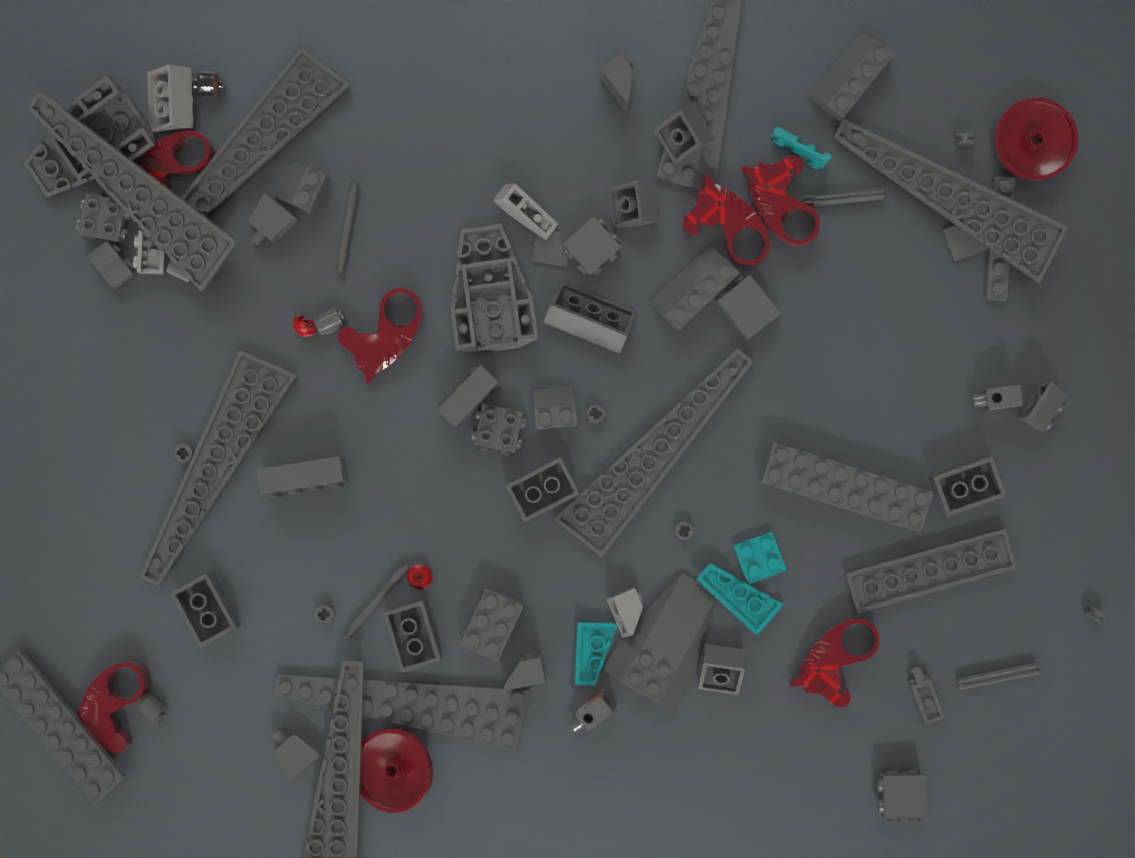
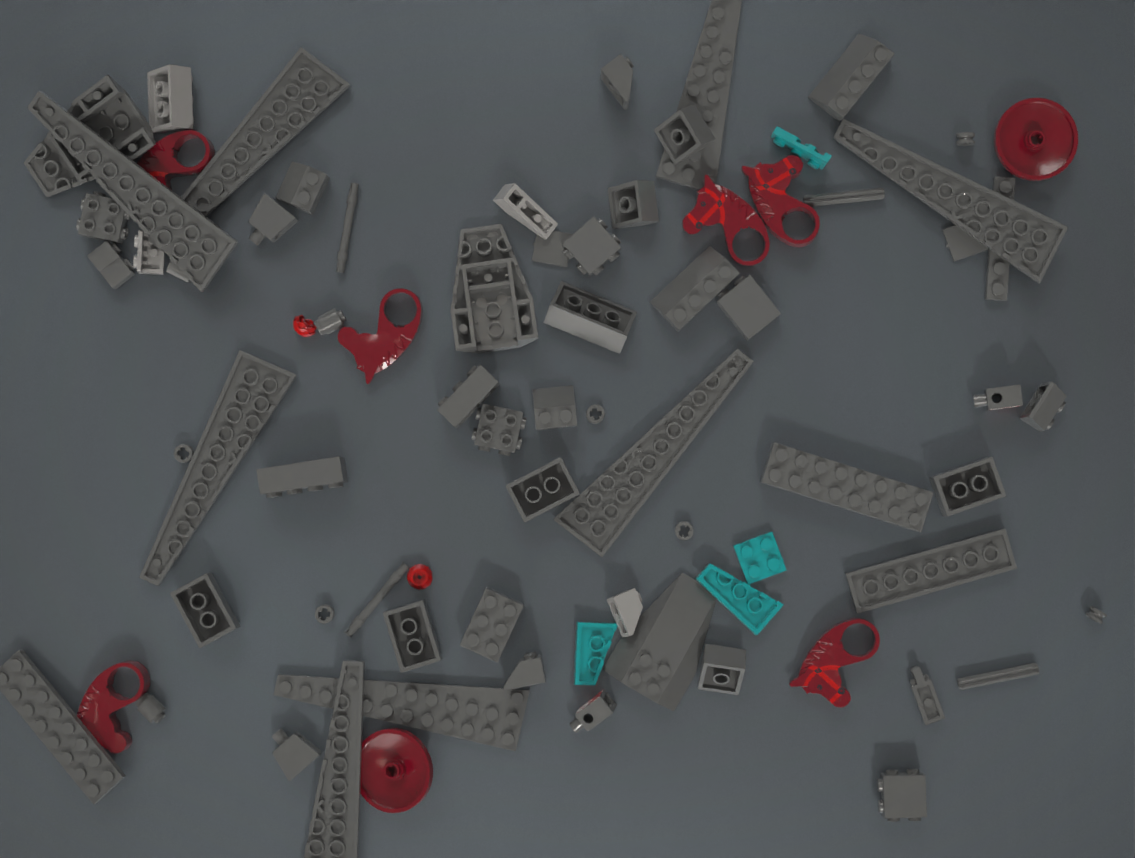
(207, 84): black head -> none

